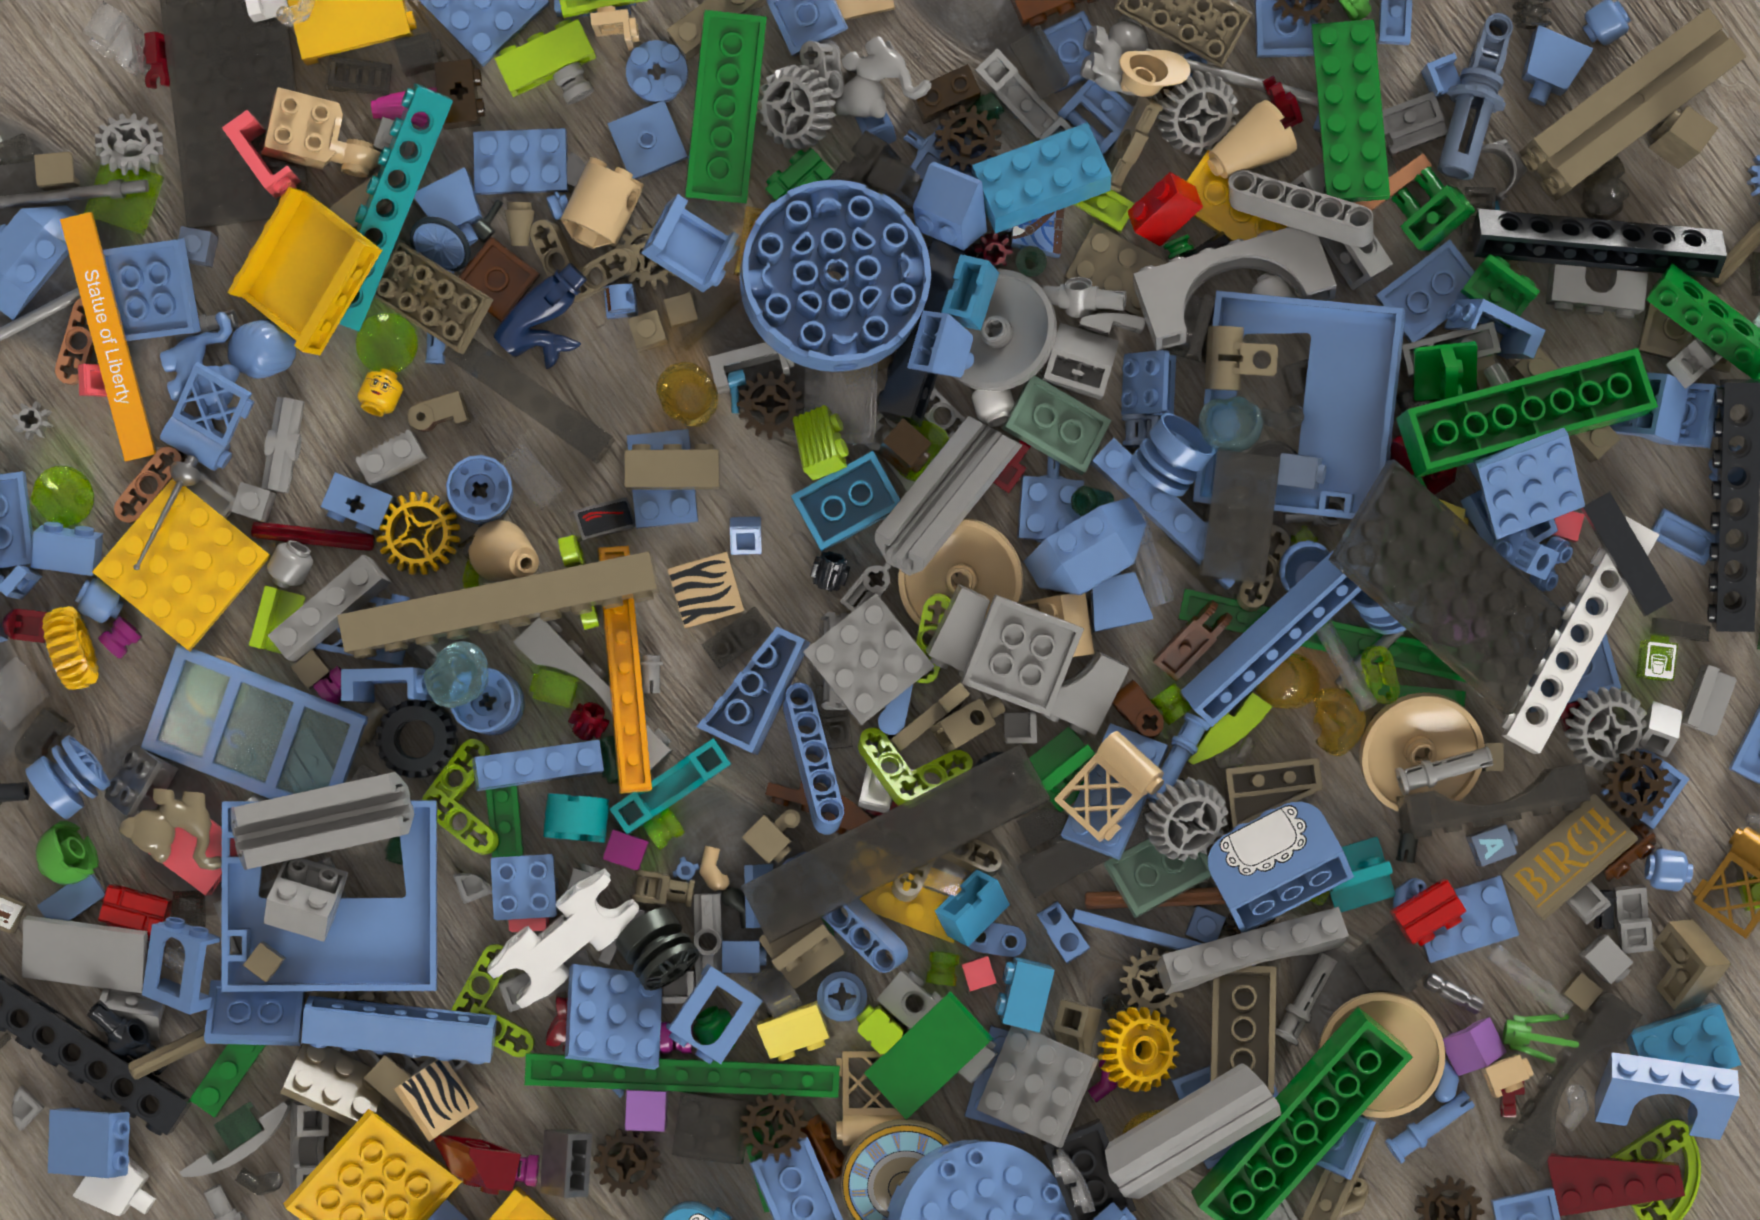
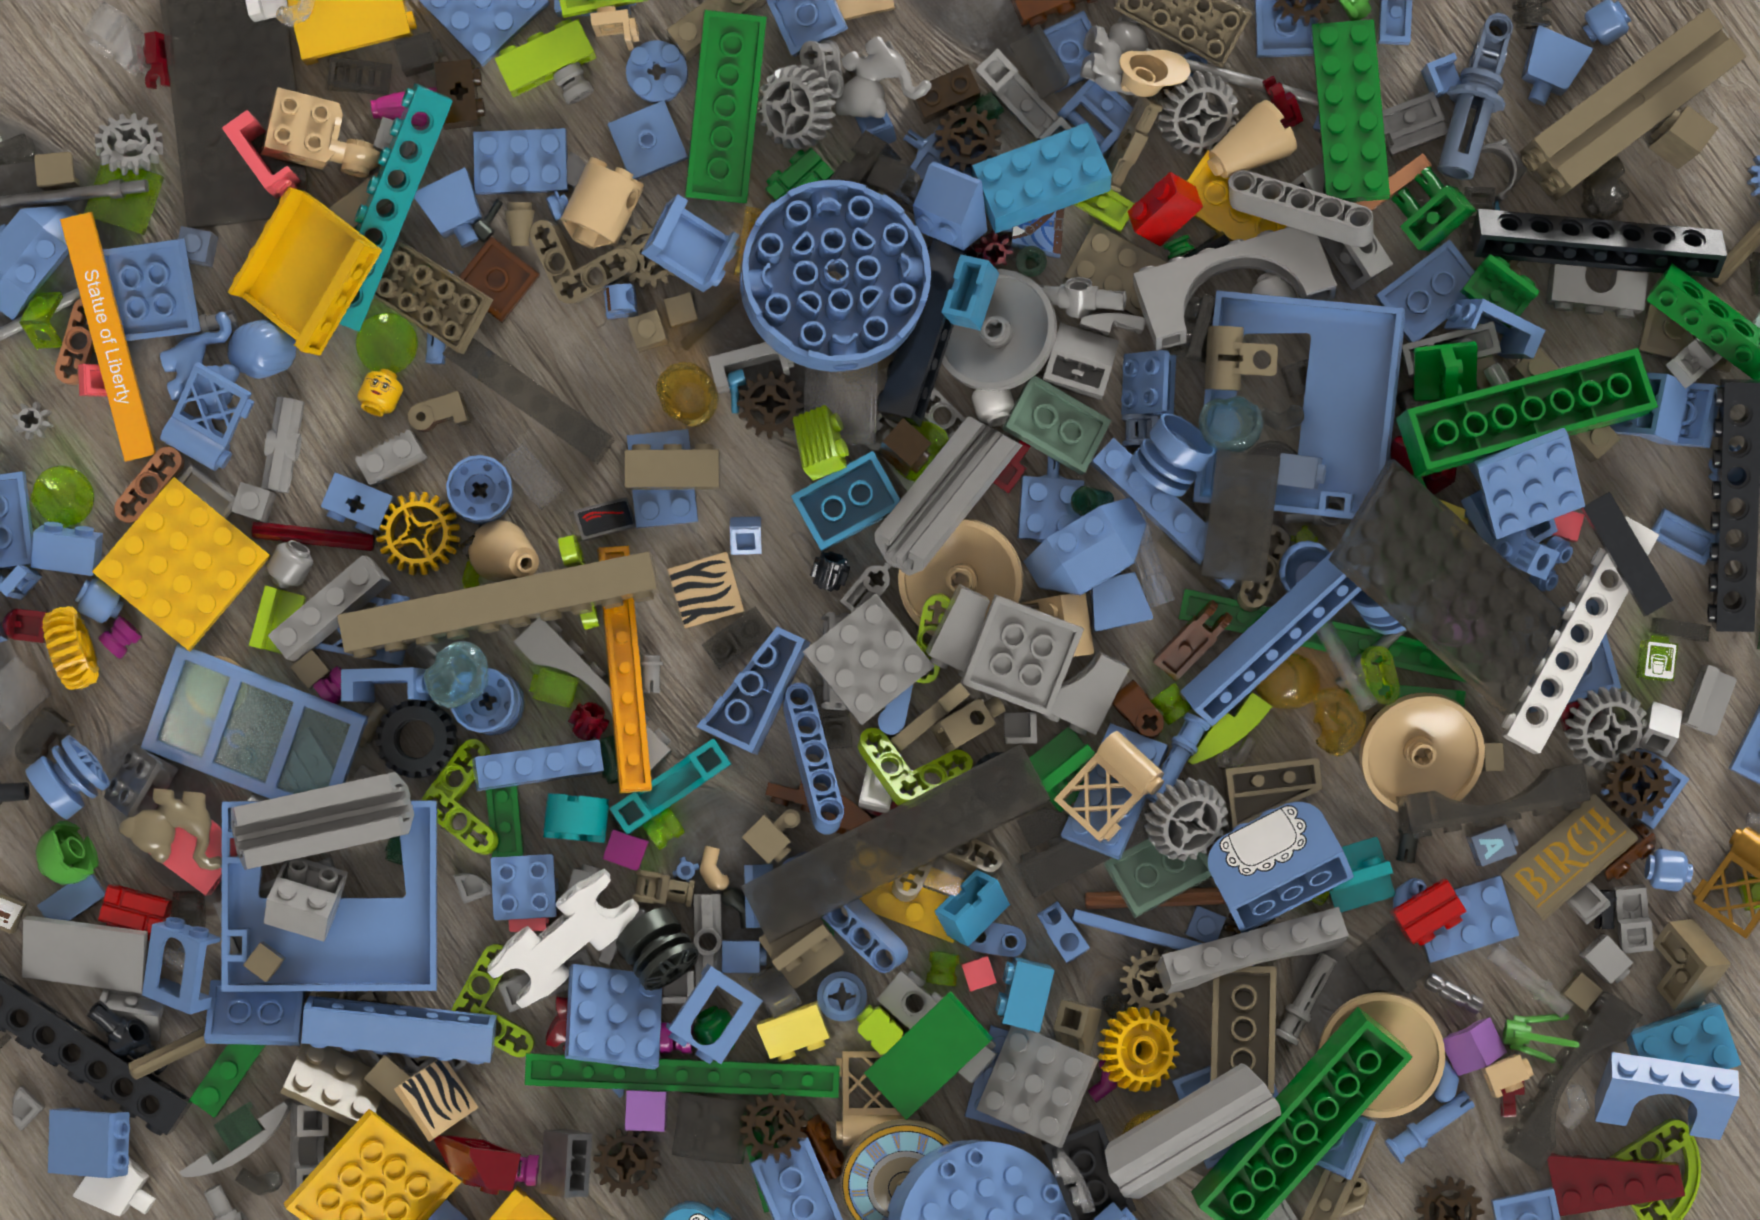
(38, 316): none -> clear neon green bracket
(184, 475): flat silver sword -> none
(441, 242): medium blue wheel -> none
(541, 305): dark blue piece -> none
(941, 346): medium blue torso -> none
(1429, 773): light grey pin -> none

